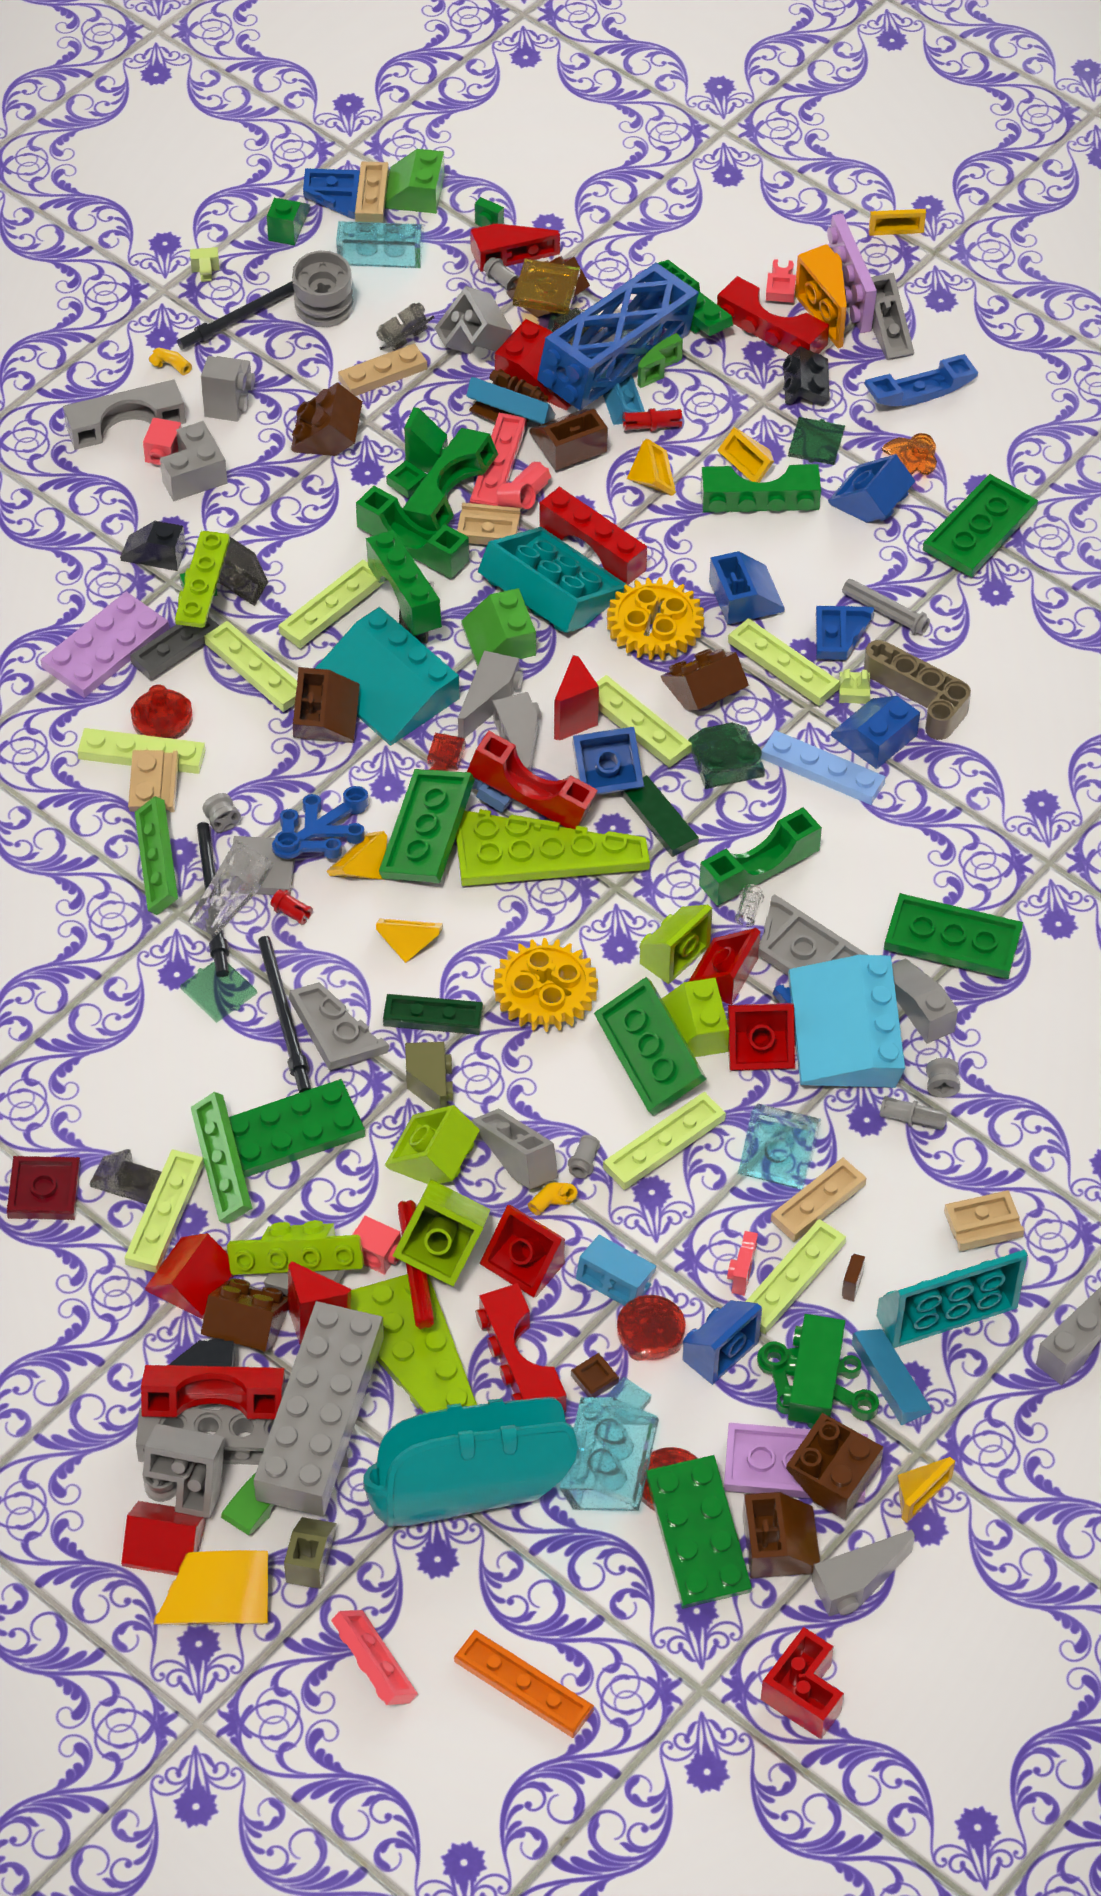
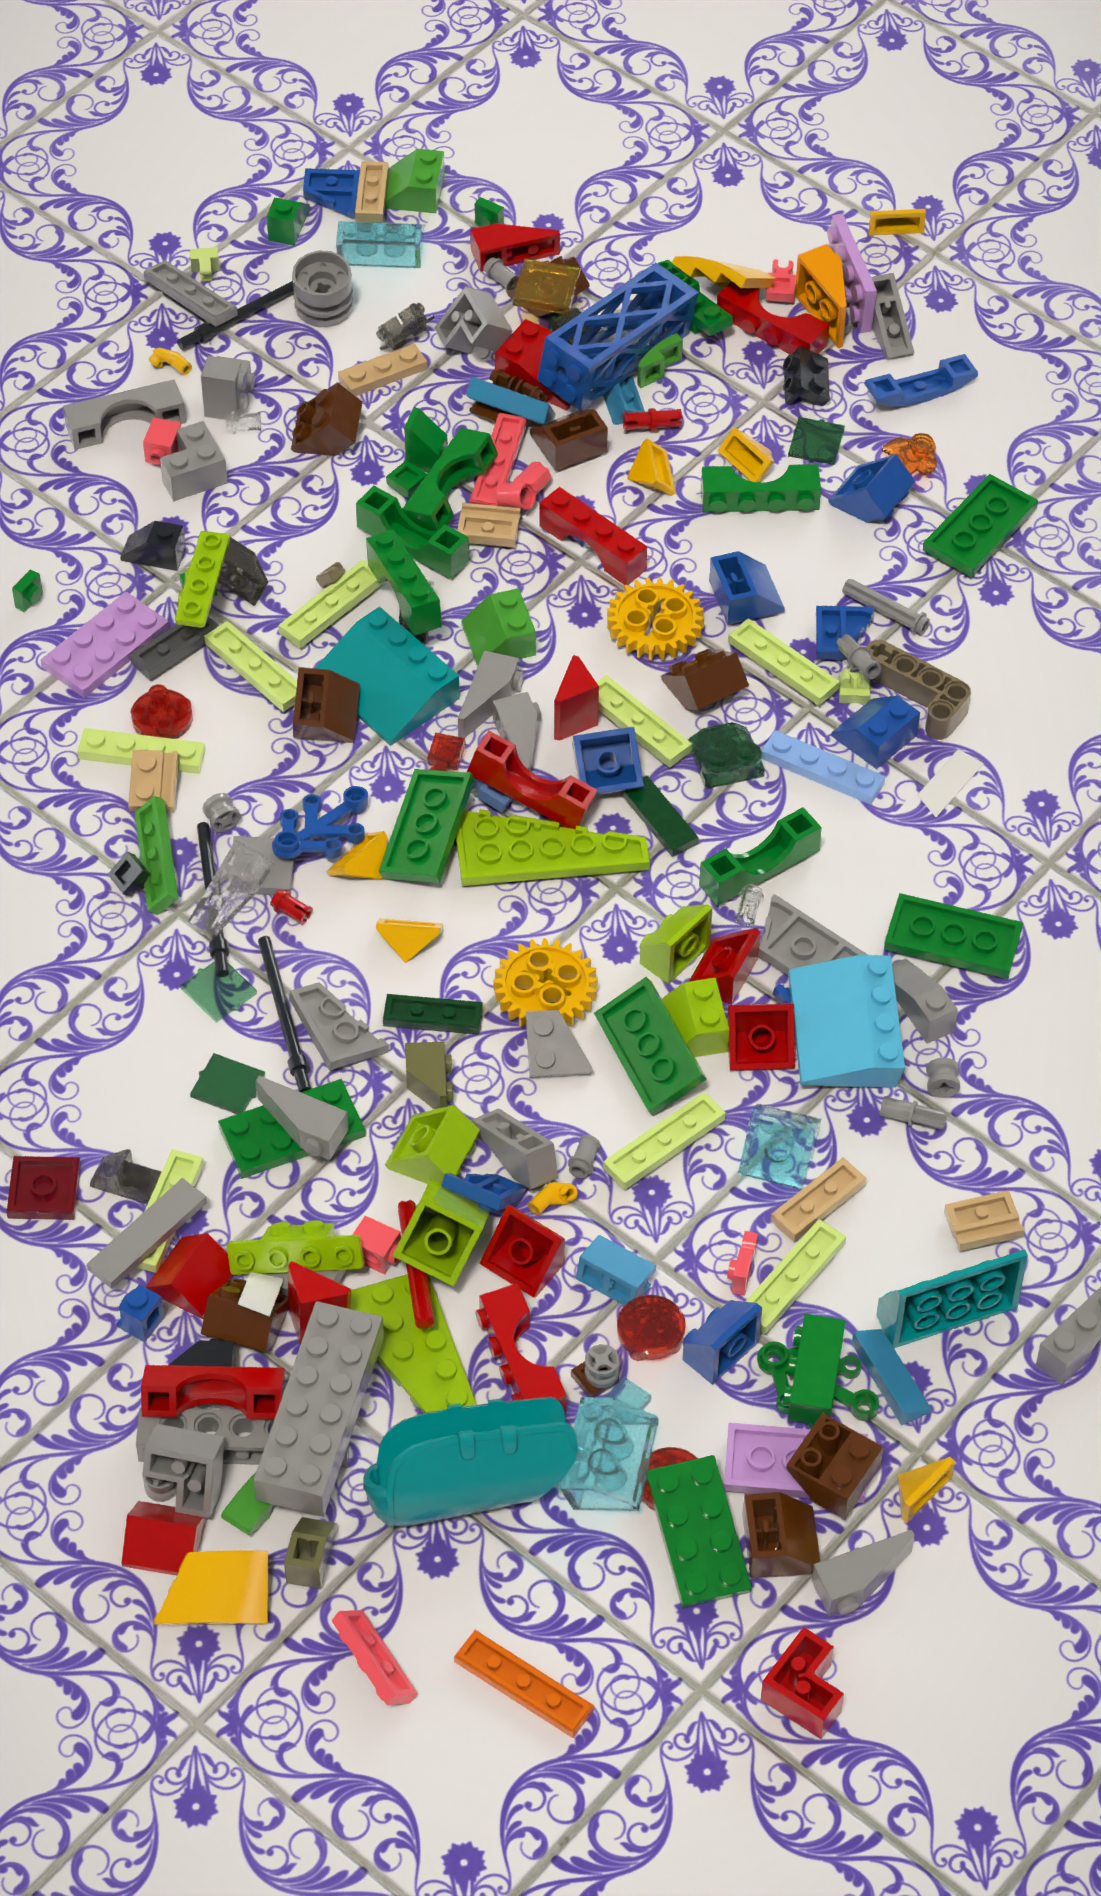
(27, 591): none -> green plate
(128, 874): none -> plate
(136, 1309): none -> blue brick
(146, 1233): none -> light grey tile
(190, 293): none -> light grey tile
(221, 1158): bright green plate -> none
(226, 1084): none -> clear green piece
(243, 422): none -> clear pin
(260, 1292): none -> white sticker
(308, 1121): none -> light grey slope
(330, 574): none -> dark tan tile
(490, 1190): none -> blue wing
(551, 577): teal slope -> none
(553, 1047): none -> light grey wing
(600, 1357): none -> light grey wheel
(723, 273): none -> yellow slope
(853, 1277): reddish brown tile -> none
(859, 657): none -> light grey axle
(949, 781): none -> white sticker

